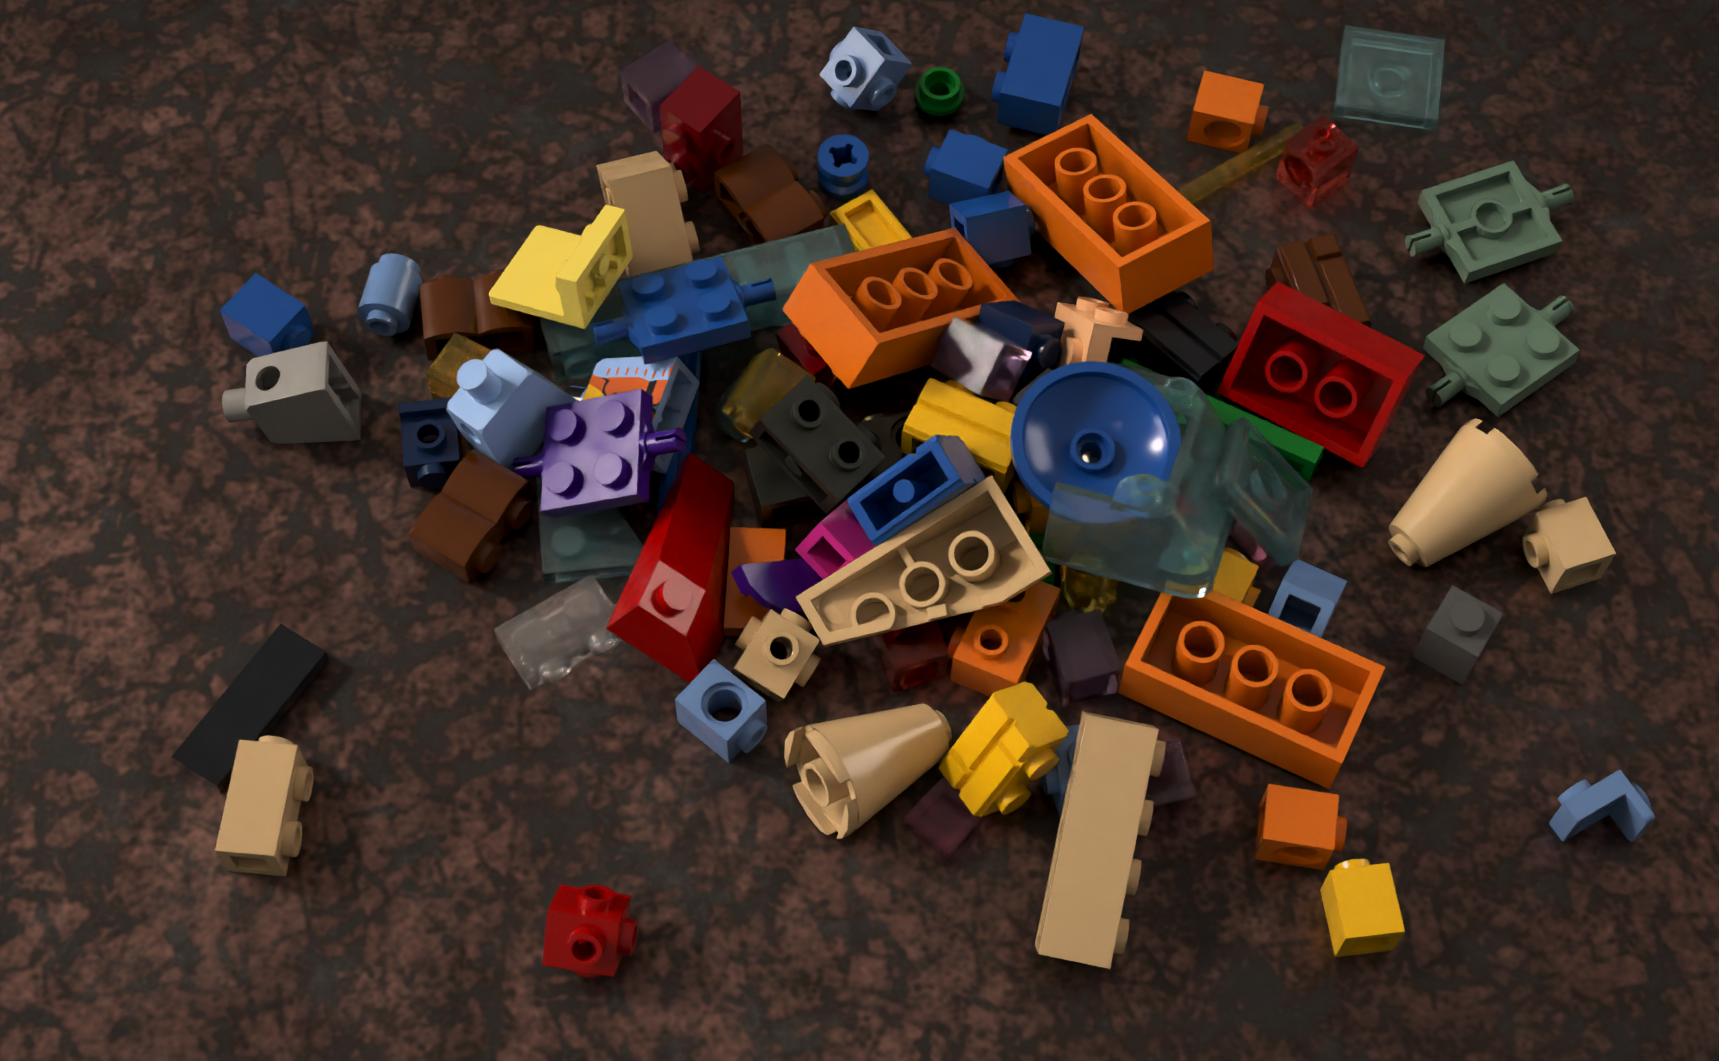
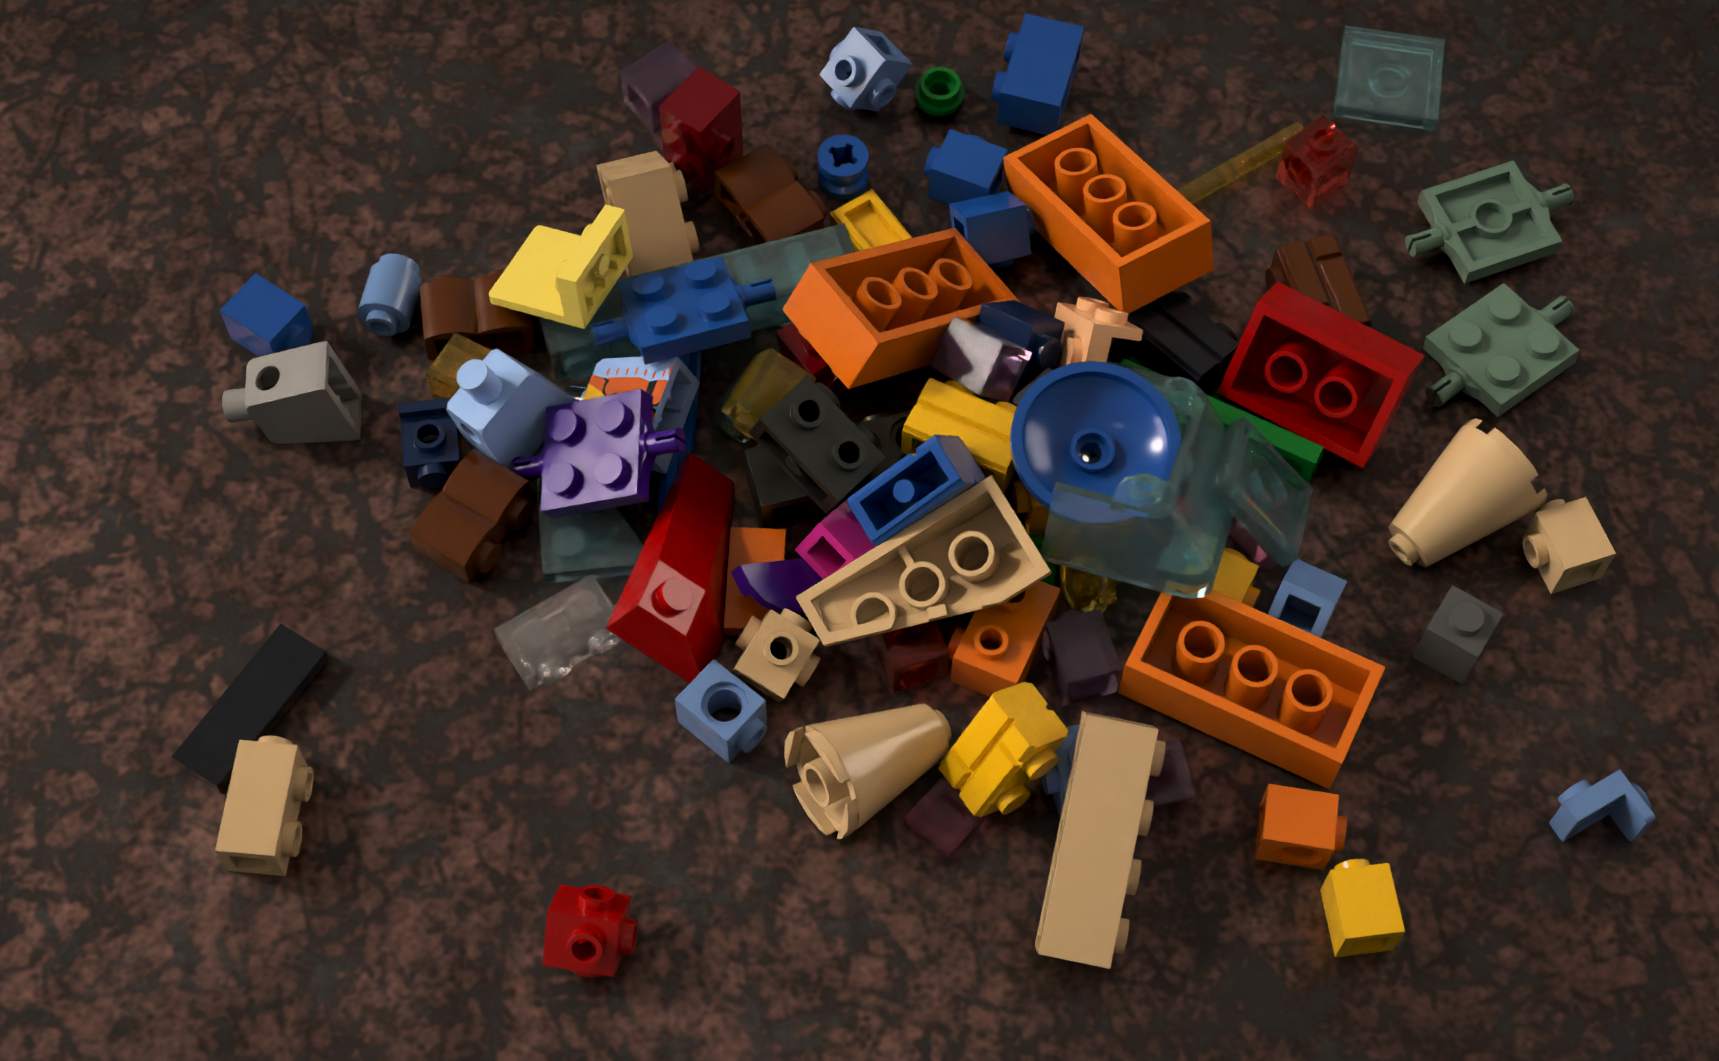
(1227, 112): orange brick -> none

